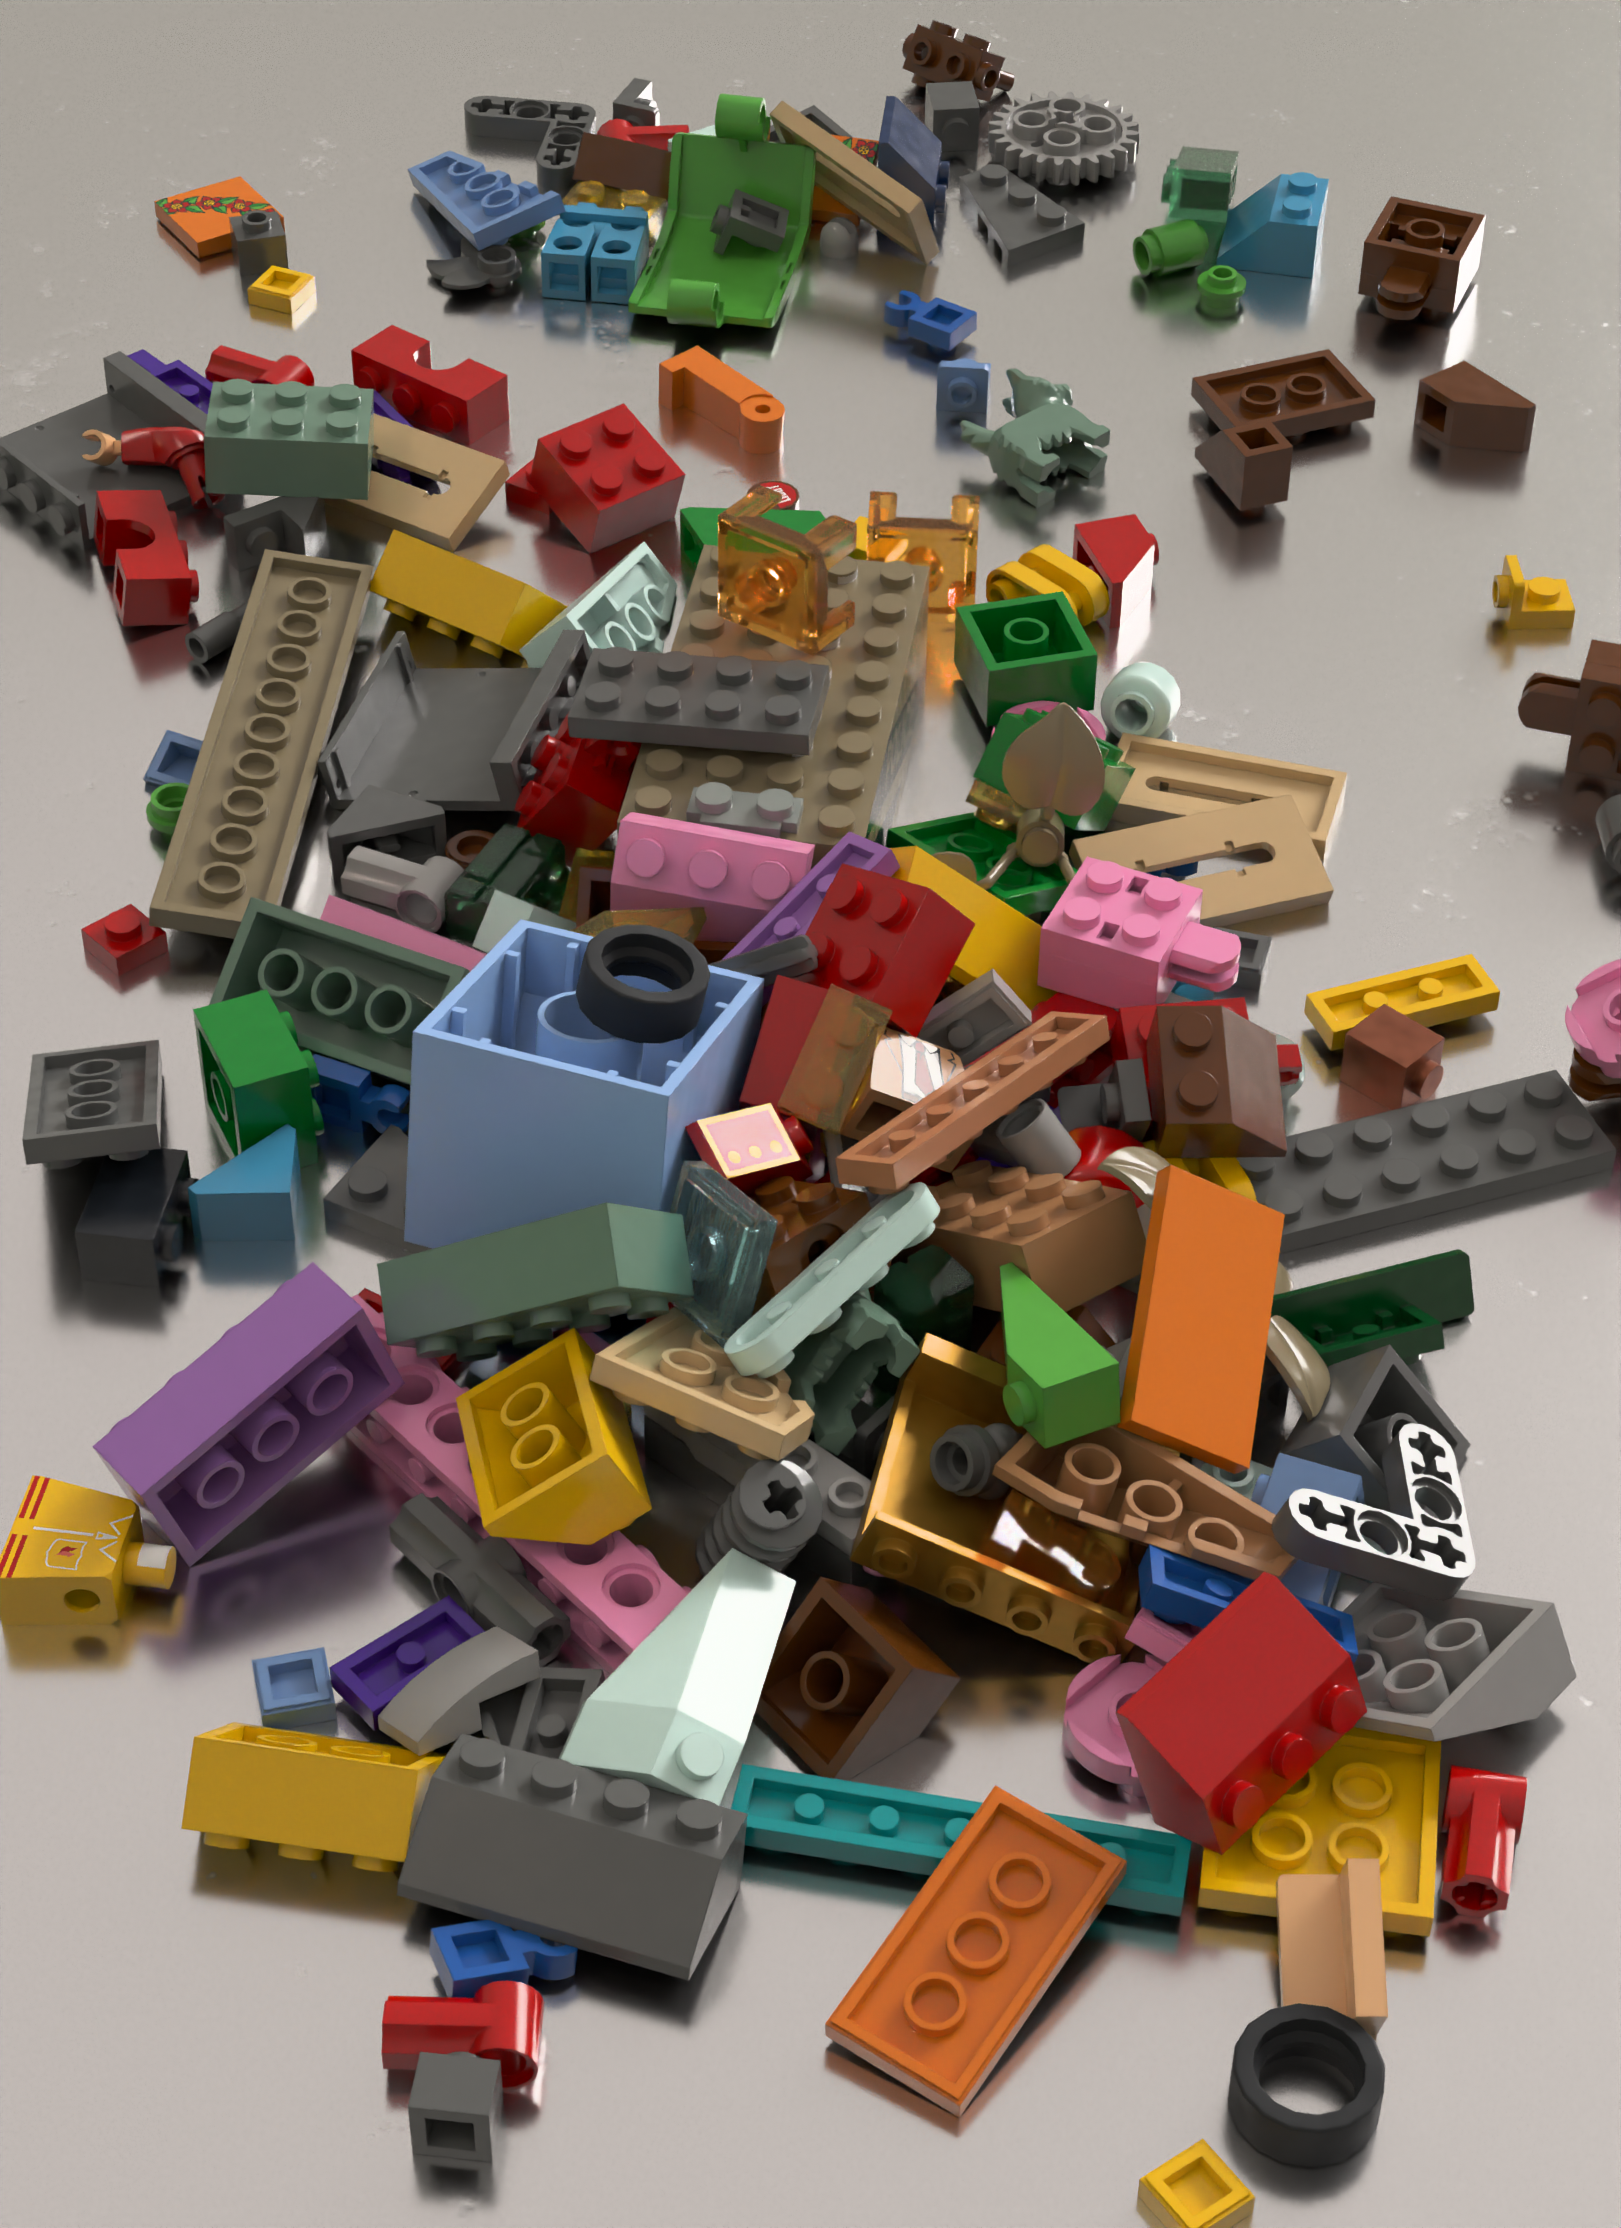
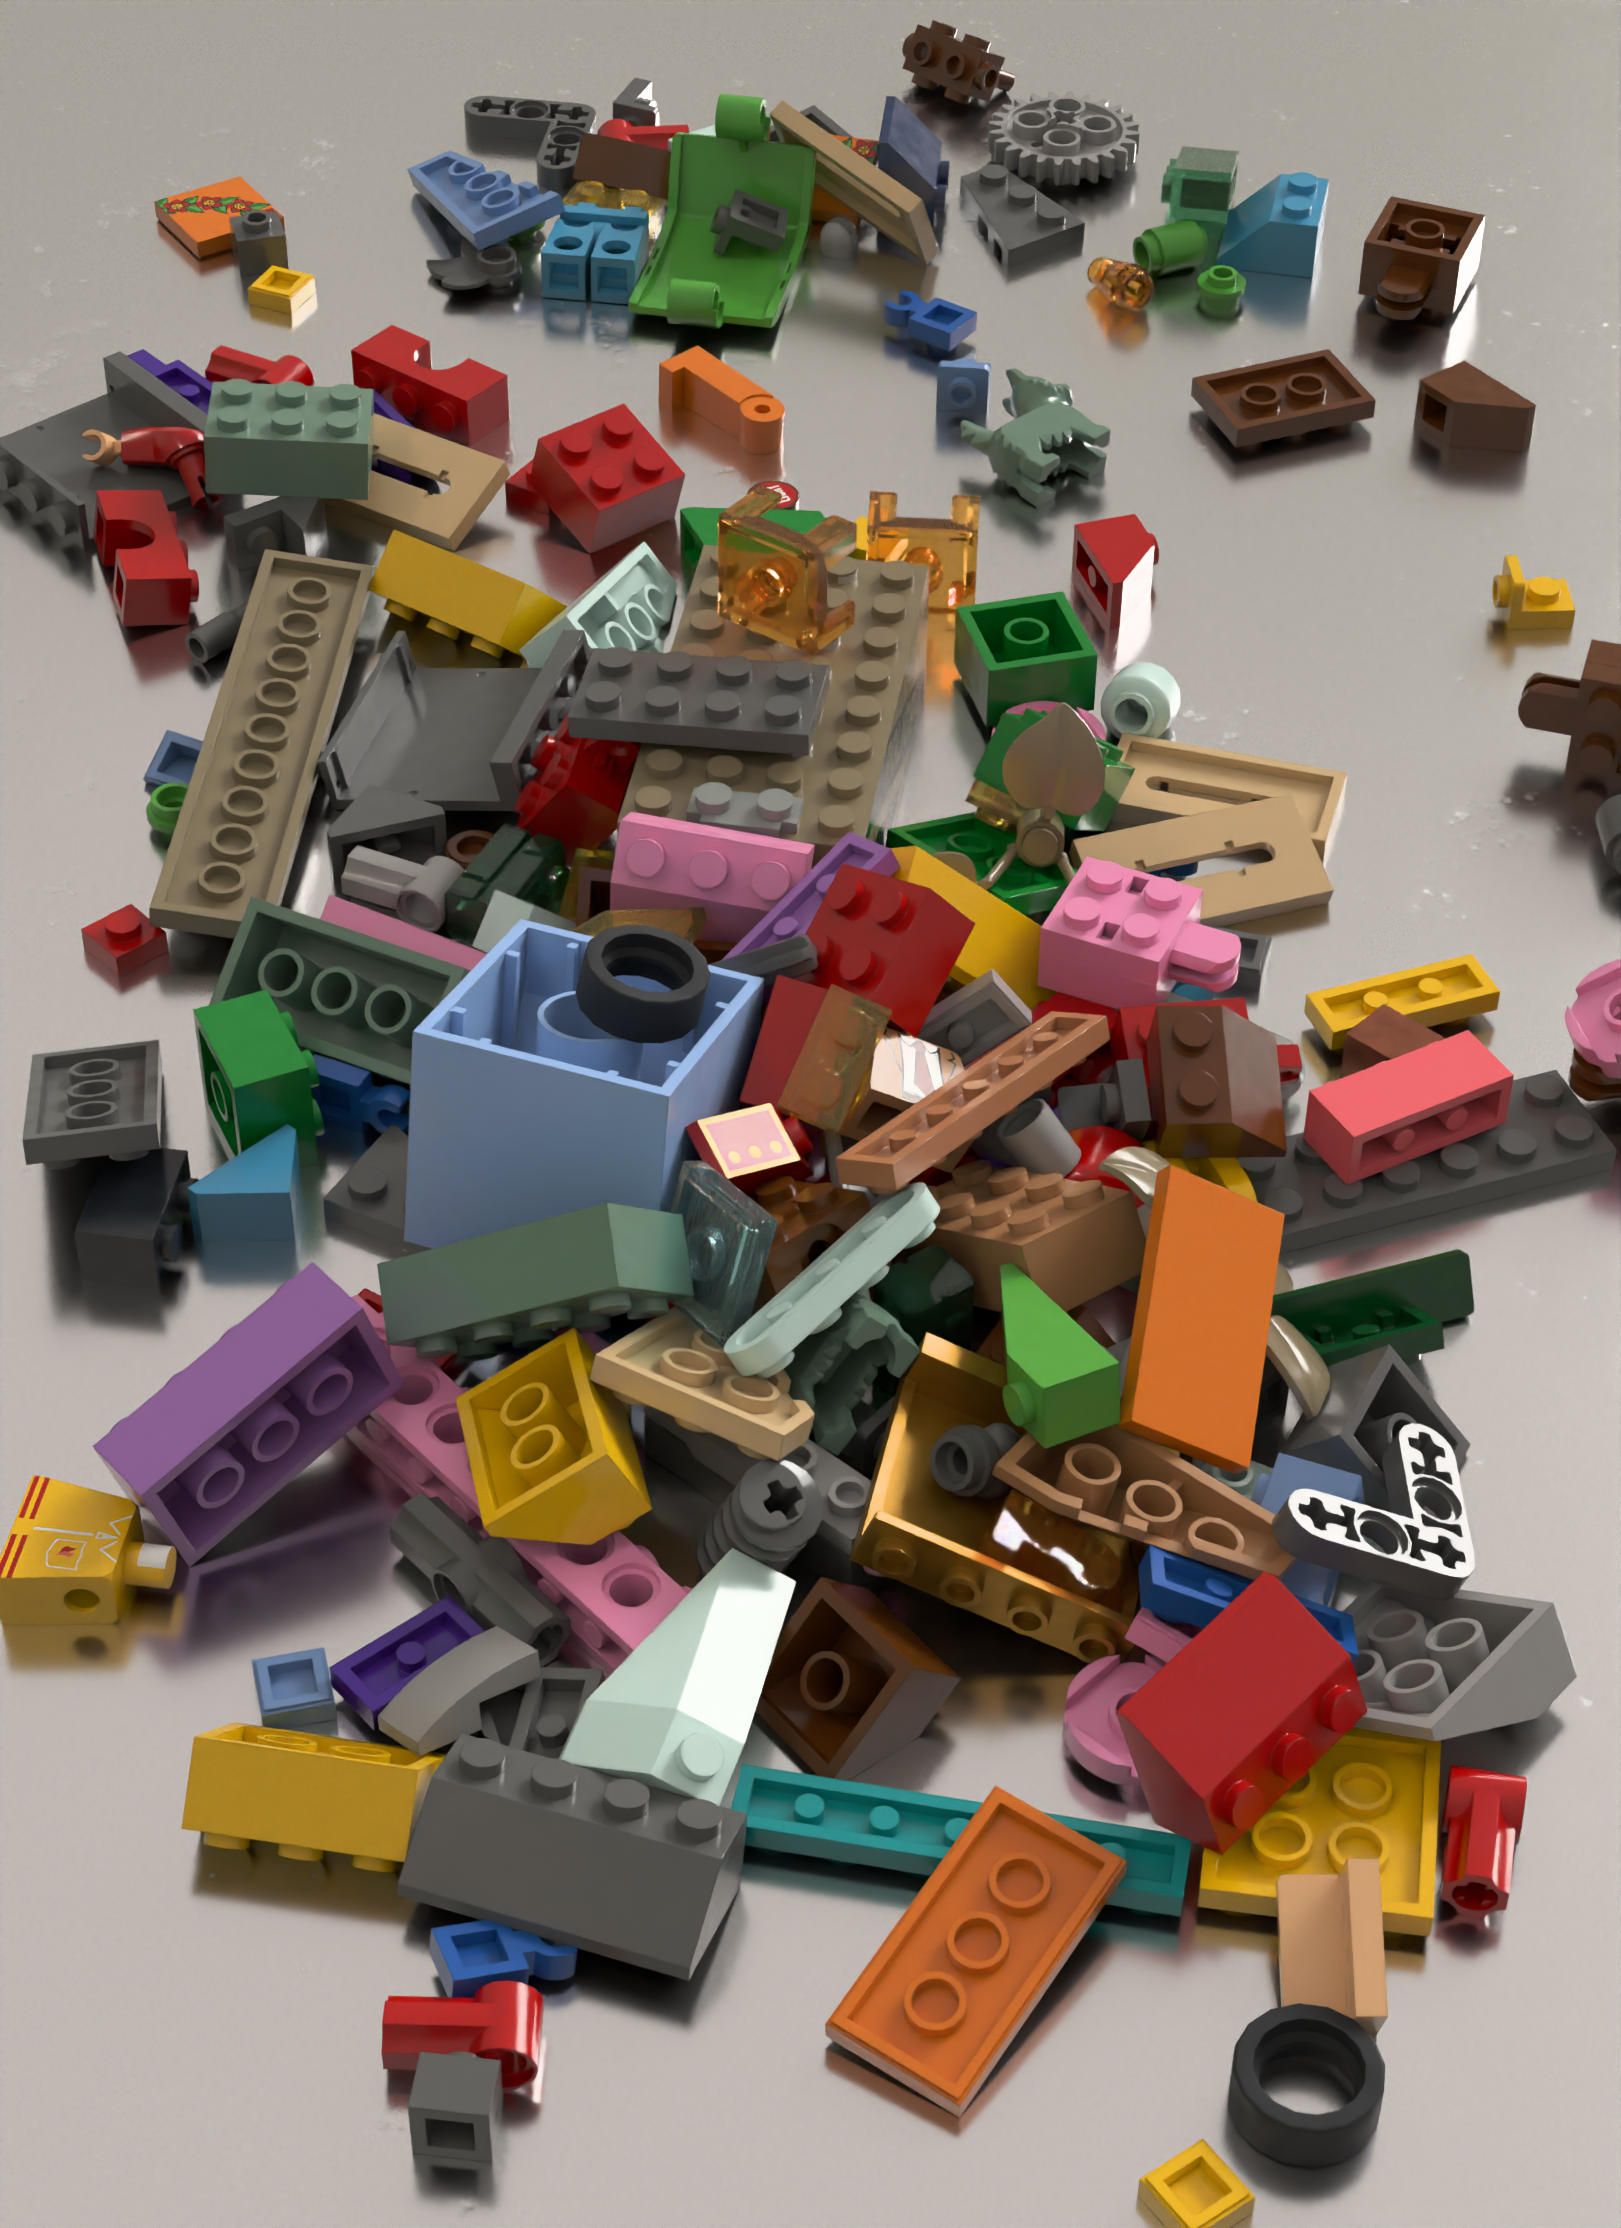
(953, 114): dark grey brick -> none
(1050, 571): yellow brick -> none
(1122, 283): none -> clear orange cone
(1249, 464): reddish brown slope -> none
(1407, 1106): none -> coral brick

